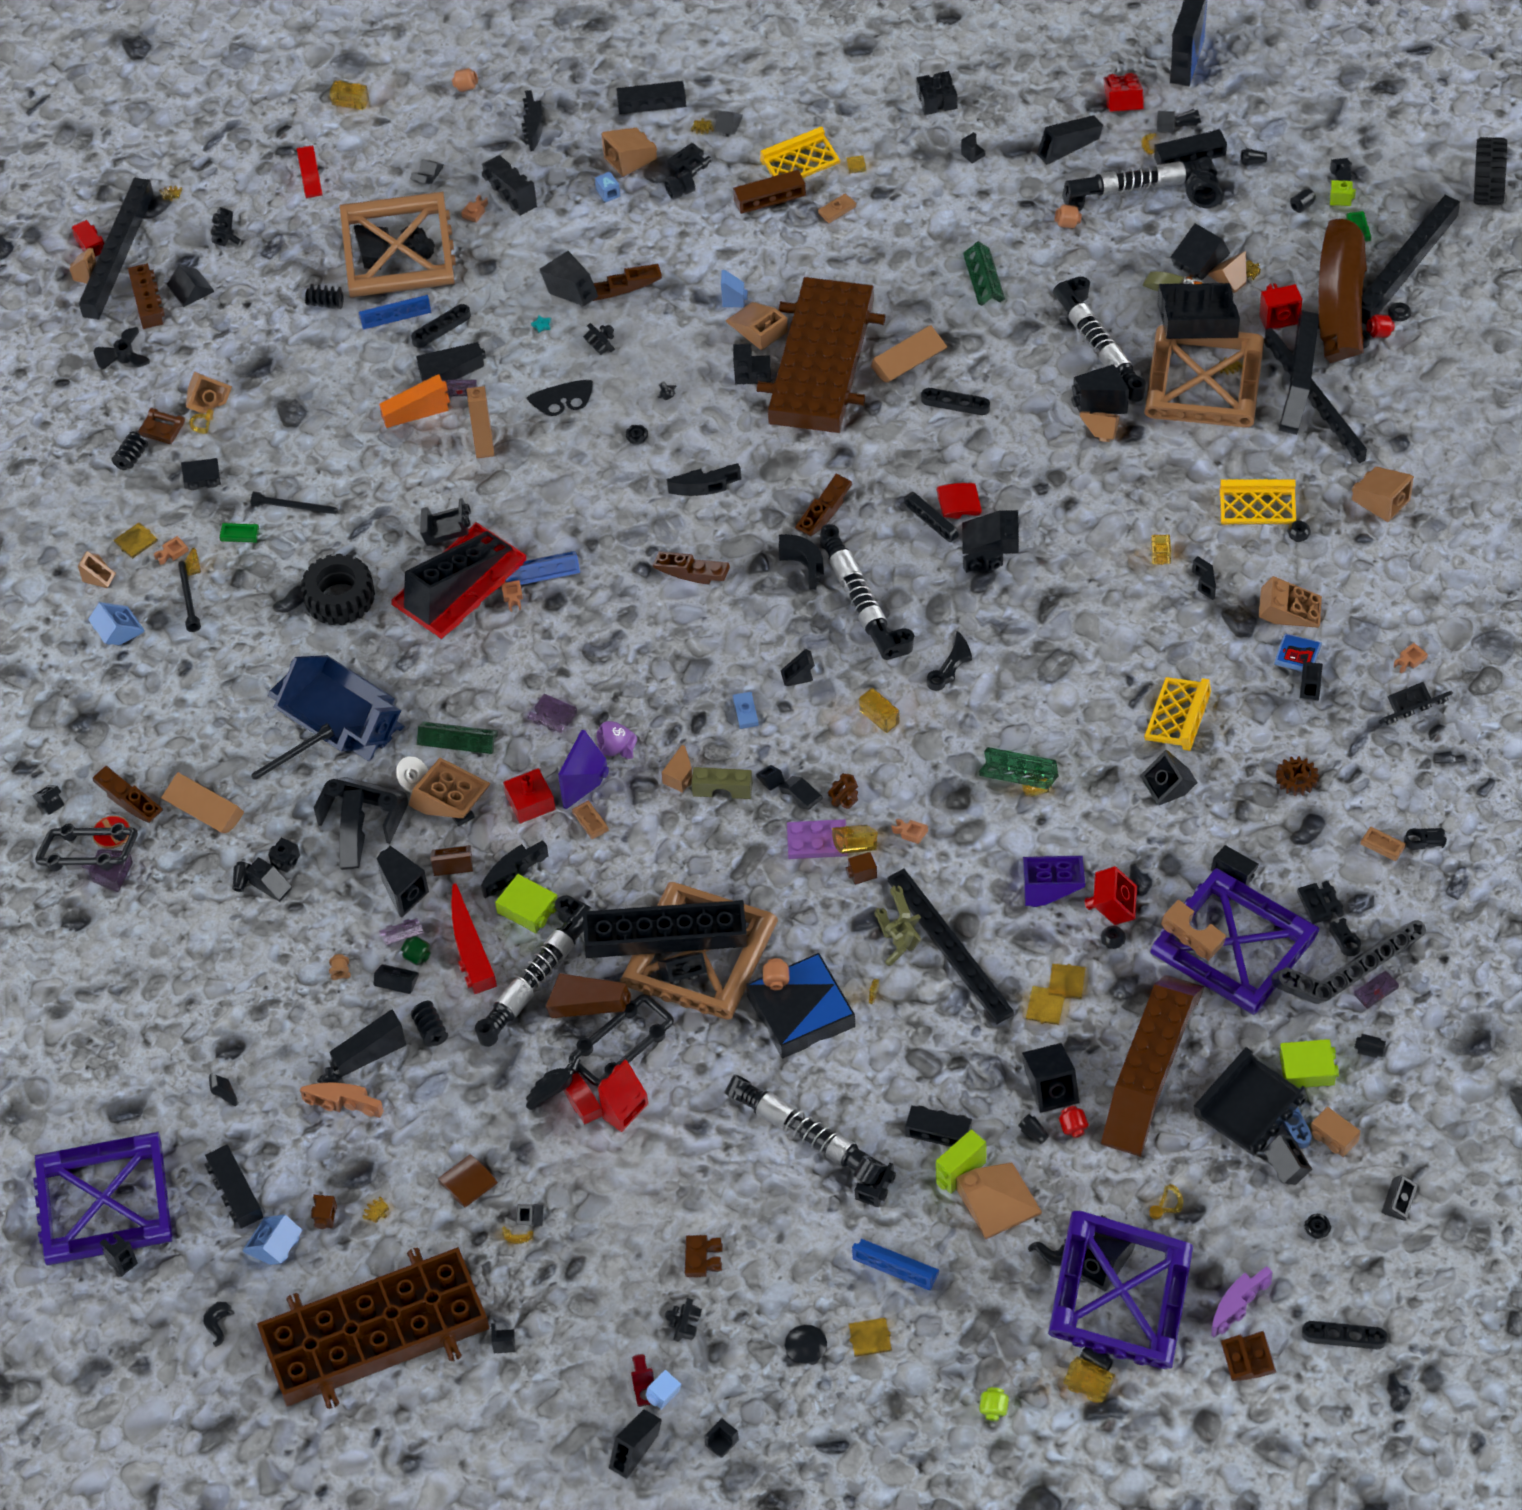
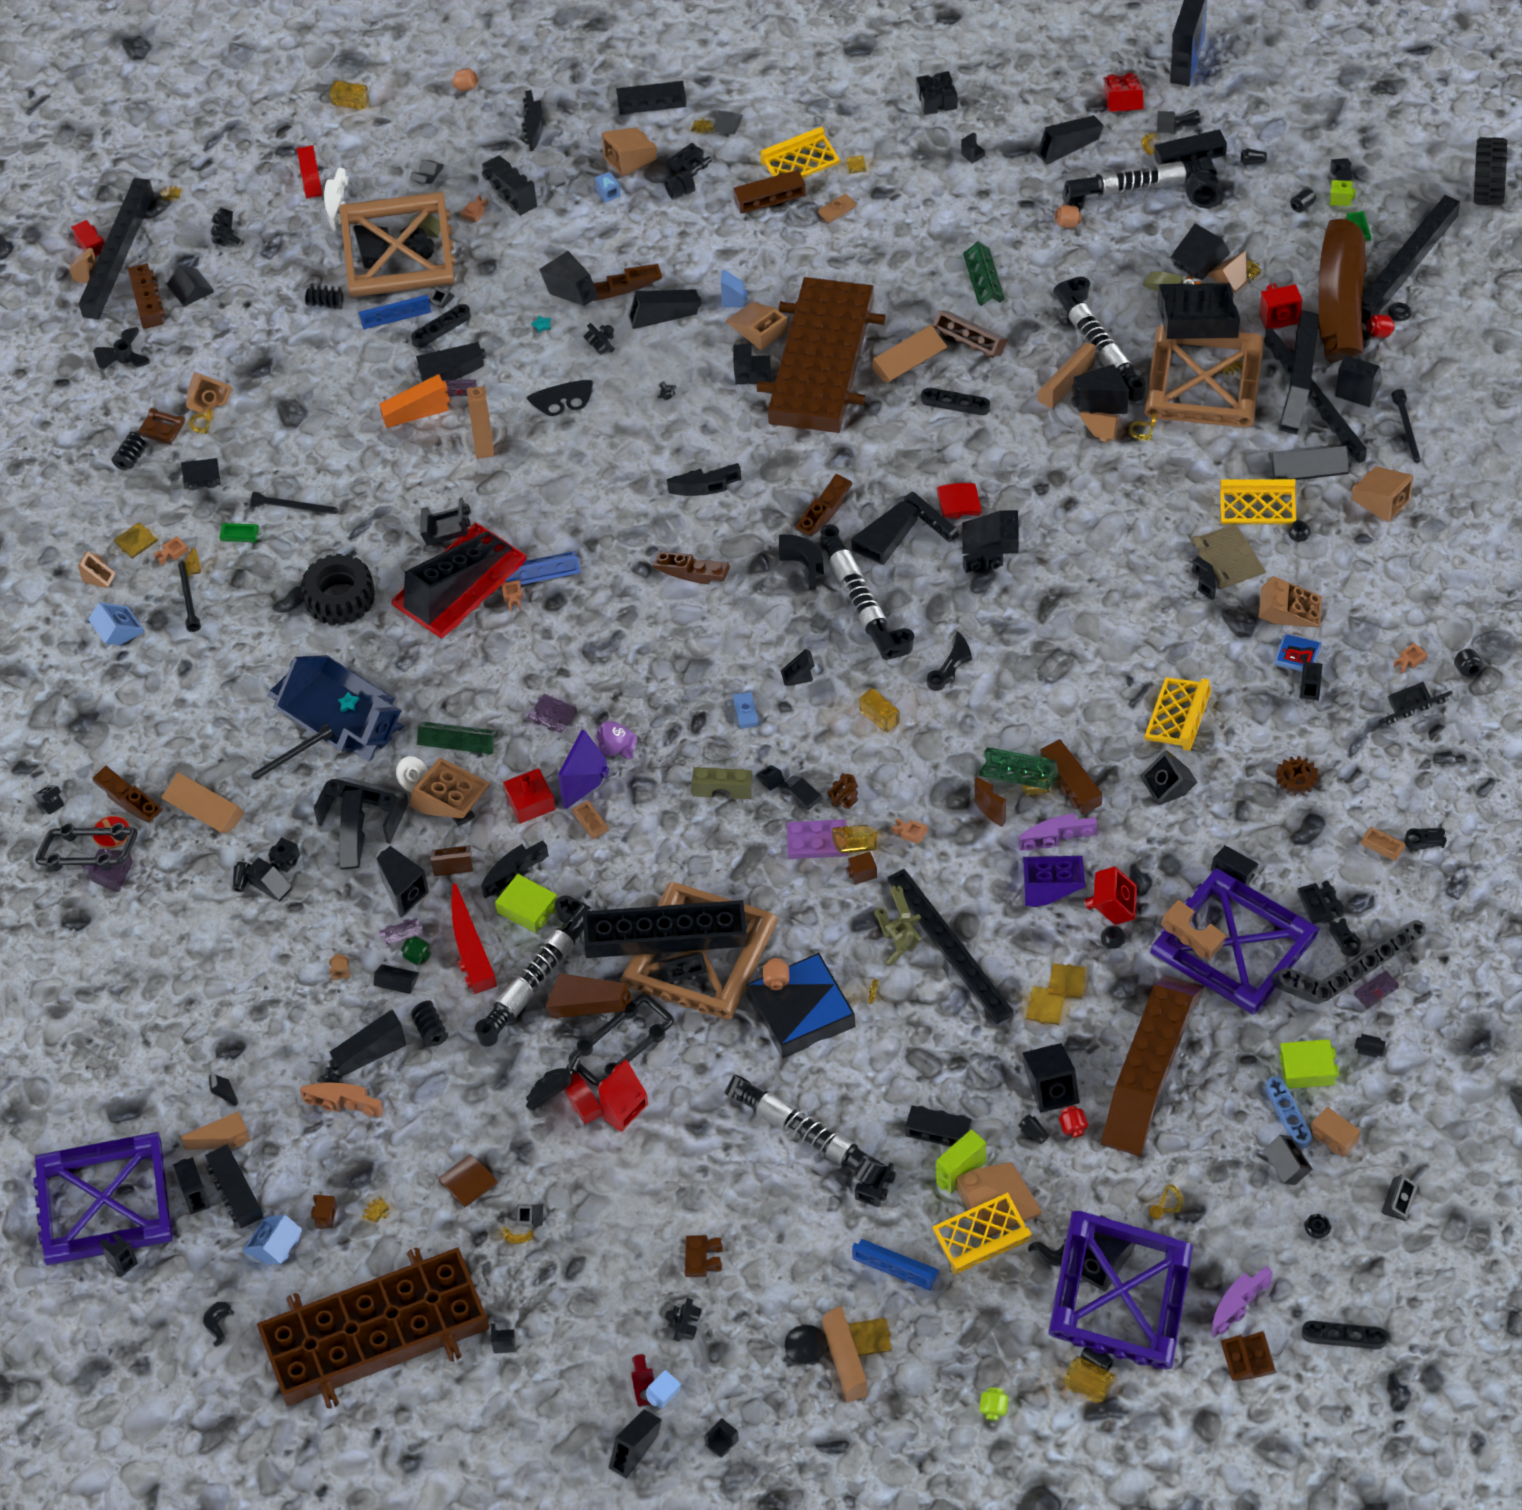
(191, 1185): none -> black slope
(224, 1131): none -> medium nougat slope
(334, 197): none -> white slope
(348, 702): none -> teal piece
(430, 225): none -> olive slope
(440, 297): none -> black slope
(636, 434): black plate -> none
(662, 306): none -> black slope
(678, 771): medium nougat slope -> none
(844, 1355): none -> medium nougat brick
(885, 533): none -> black slope
(970, 333): none -> reddish brown brick
(989, 803): none -> reddish brown slope
(994, 1246): none -> yellow fence
(1050, 831): none -> medium lavender slope
(1061, 382): none -> medium nougat brick
(1072, 778): none -> reddish brown brick
(1143, 437): none -> clear yellow piece
(1160, 549): clear yellow brick -> none
(1229, 555): none -> dark tan window
(1249, 1103): black panel -> none
(1309, 462): none -> slope
(1358, 381): none -> black slope
(1399, 398): none -> black piece
(1468, 663): none -> black head

